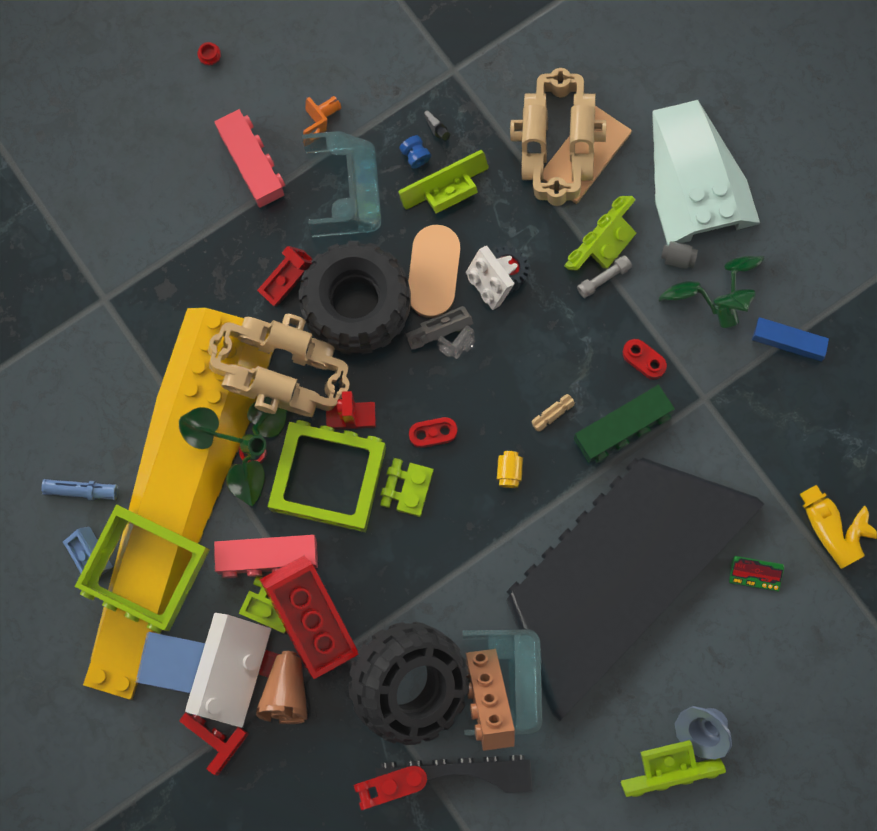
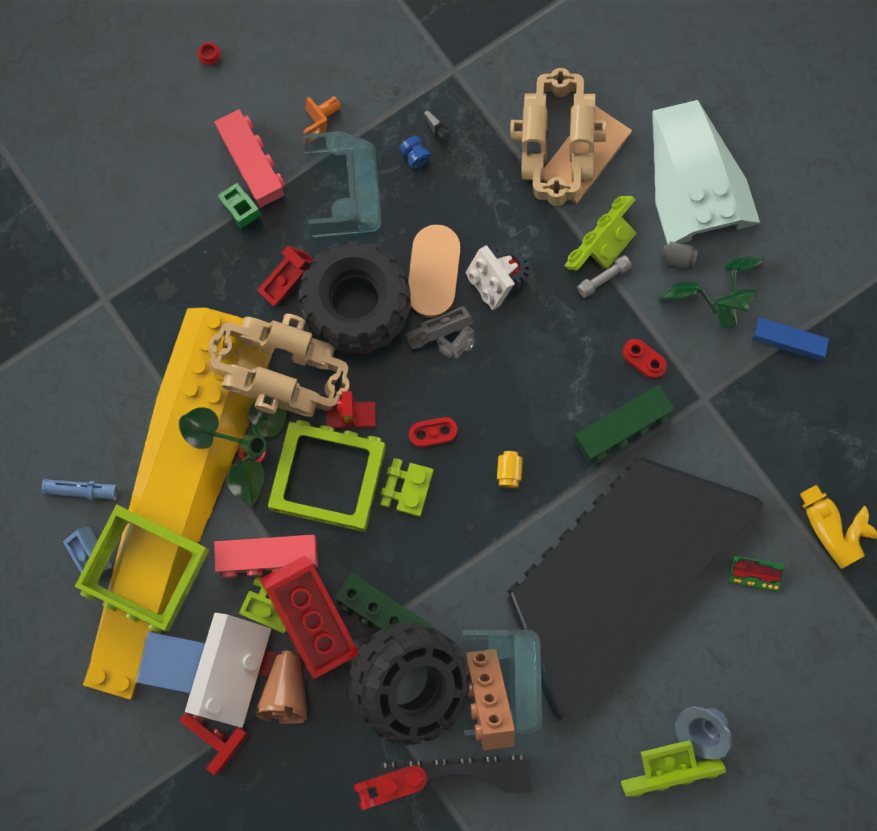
(239, 205): none -> green brick
(373, 605): none -> dark green brick
(446, 185): lime bracket -> none
(553, 412): tan axle -> none

